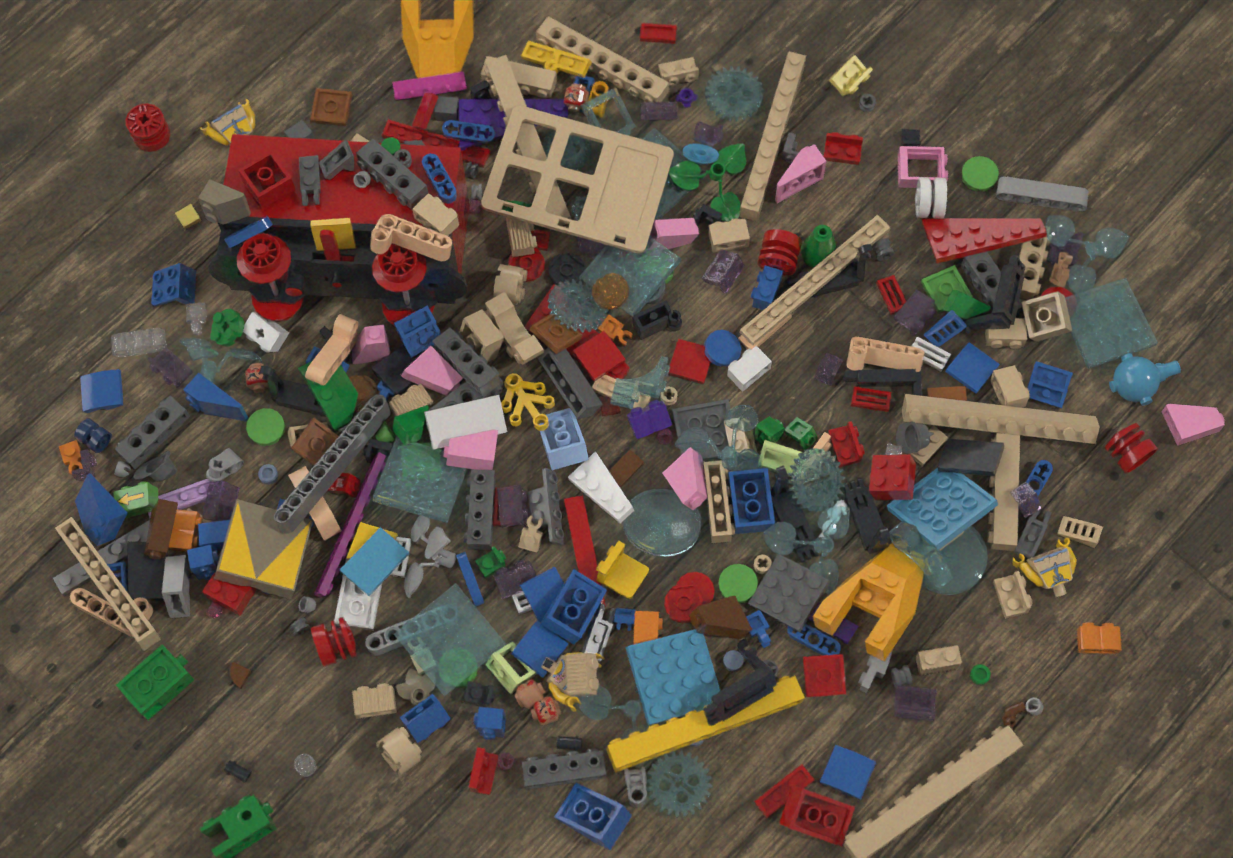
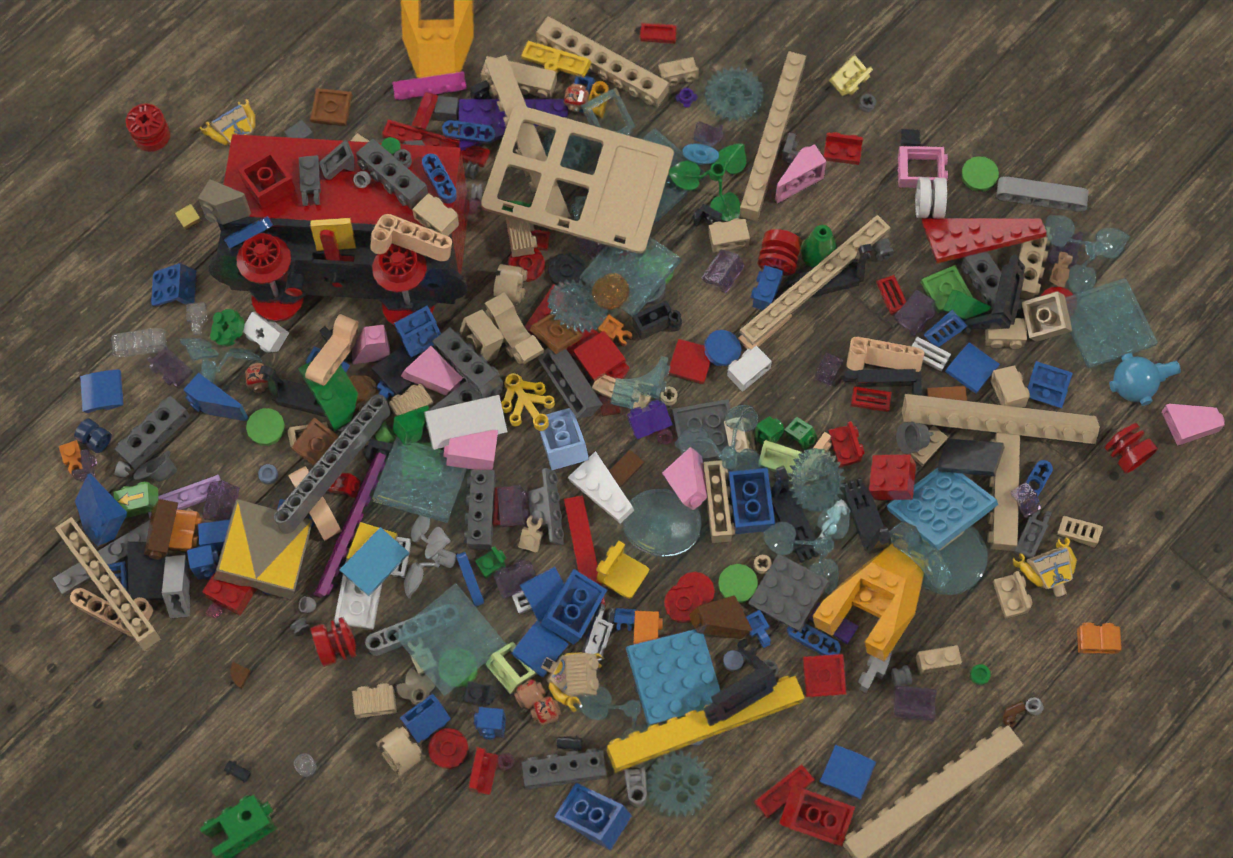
(155, 681): green torso -> none
(223, 465): light grey piece -> none
(448, 748): none -> red tile
(658, 110): bracket -> none
(674, 232): bright pink slope -> none
(893, 450): clear wheel -> none

